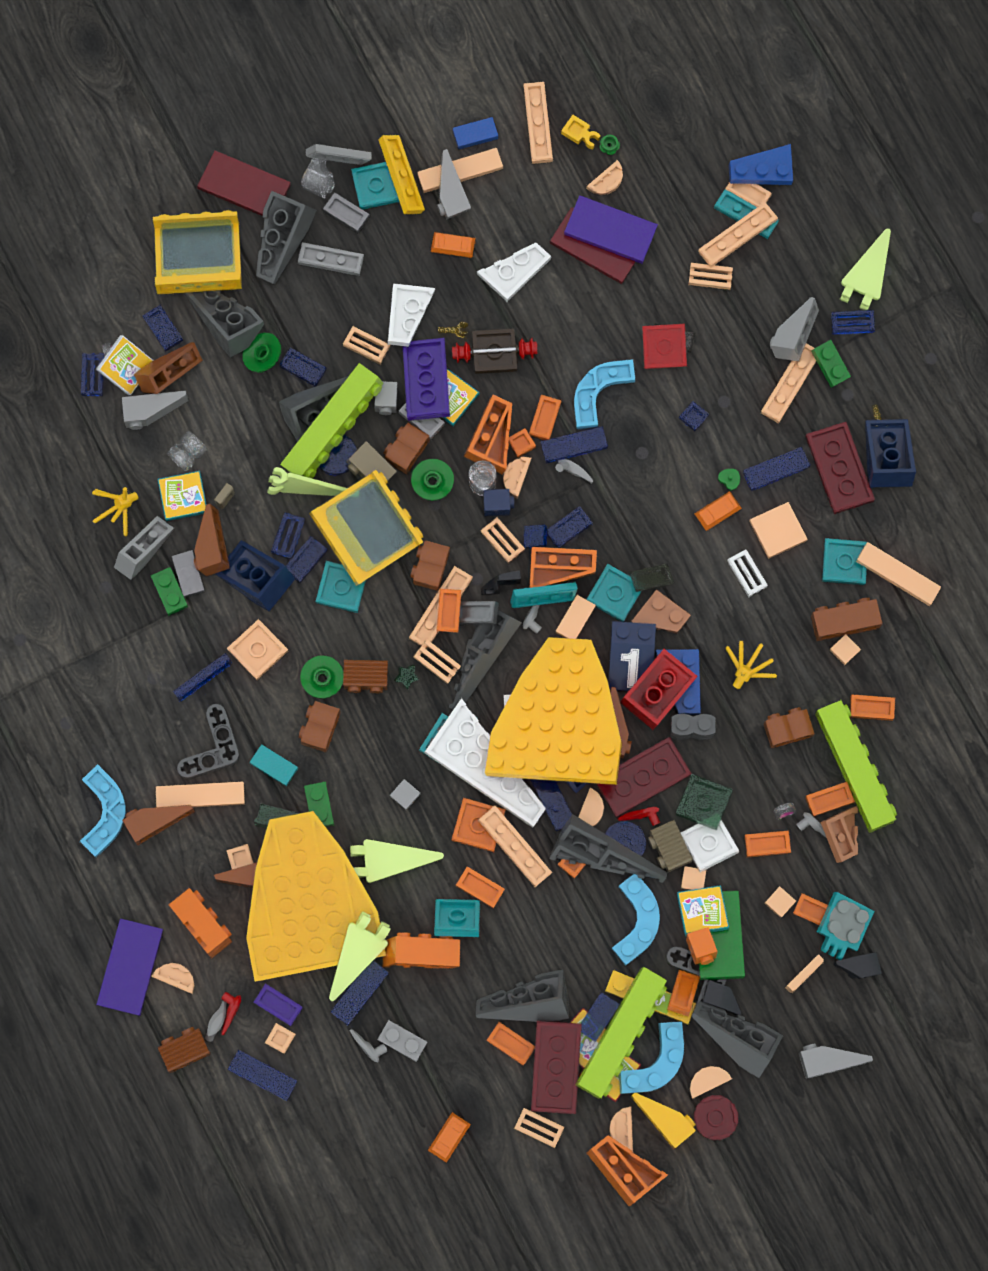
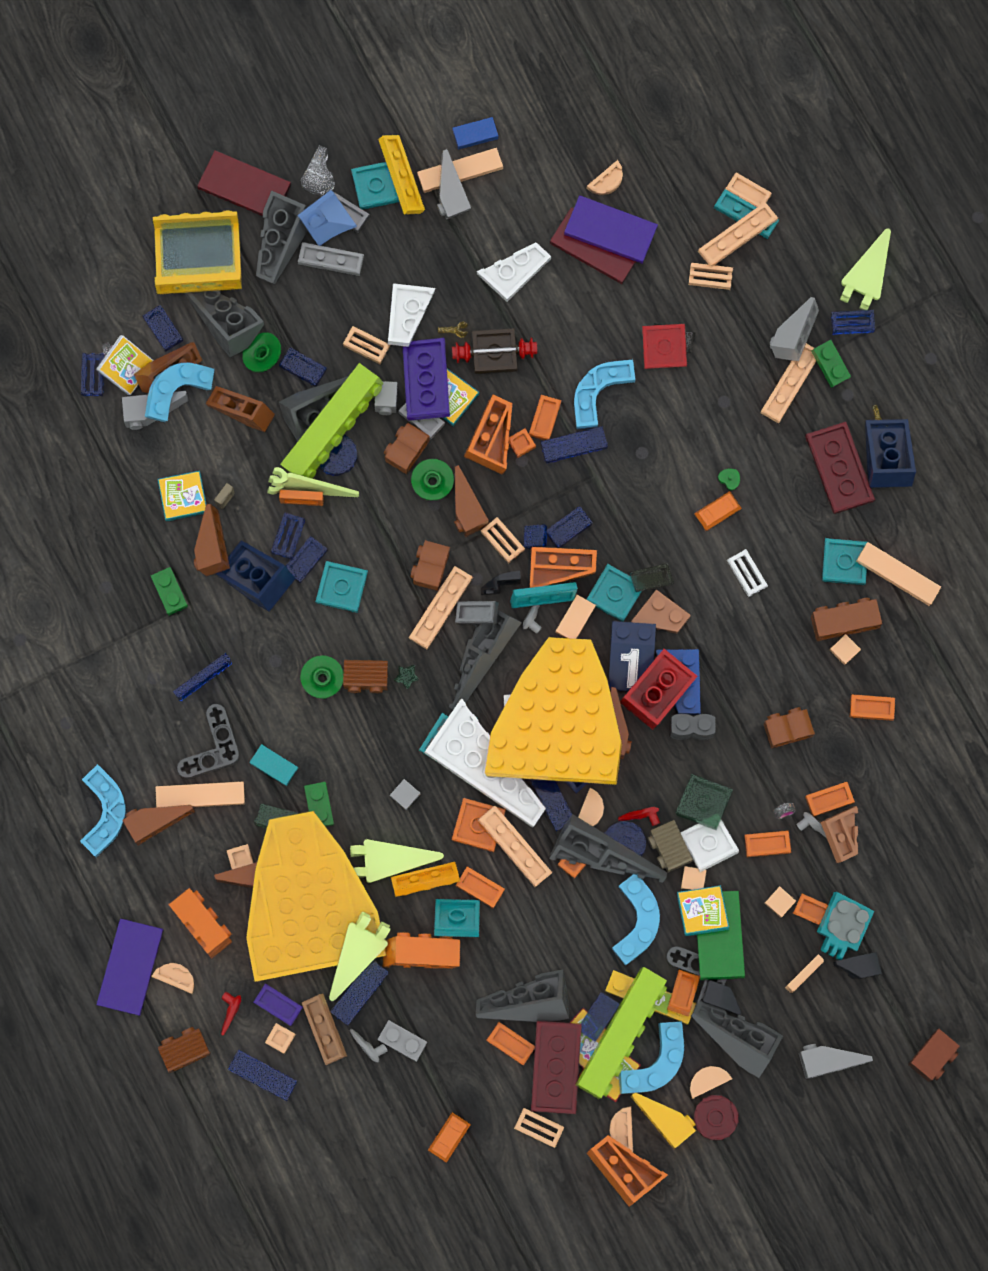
(121, 502): yellow plant -> none
(142, 547): light grey slope -> none
(169, 380): none -> medium azure plate
(185, 452): clear wheel -> none
(187, 574): flat silver tile -> none
(216, 1022): light grey bar -> none
(241, 408): none -> dark orange slope
(257, 649): light nougat tile -> none
(301, 497): none -> orange tile
(320, 726): dark orange brick -> none
(324, 1029): none -> medium nougat tile
(326, 218): none -> medium blue plate
(338, 154): light grey tile -> none
(367, 460): dark tan brick -> none
(367, 527): clear light blue panel -> none
(425, 879): none -> light orange plate
(449, 610): orange tile -> none
(453, 244): orange tile -> none
(455, 665): light nougat tile -> none
(469, 512): none -> dark orange slope
(482, 477): clear wheel -> none
(497, 502): dark blue brick -> none
(515, 475): light nougat tile -> none
(538, 122): light nougat tile -> none
(573, 468): light grey bar -> none
(578, 130): yellow plate -> none
(609, 139): green plate -> none
(645, 777): dark red tile -> none
(694, 416): clear blue tile -> none
(701, 946): orange brick -> none
(744, 672): yellow plant -> none
(765, 167): blue wing -> none
(776, 469): clear blue tile -> none
(778, 530): light nougat tile -> none
(855, 766): lime brick -> none
(934, 1055): none -> copper brick

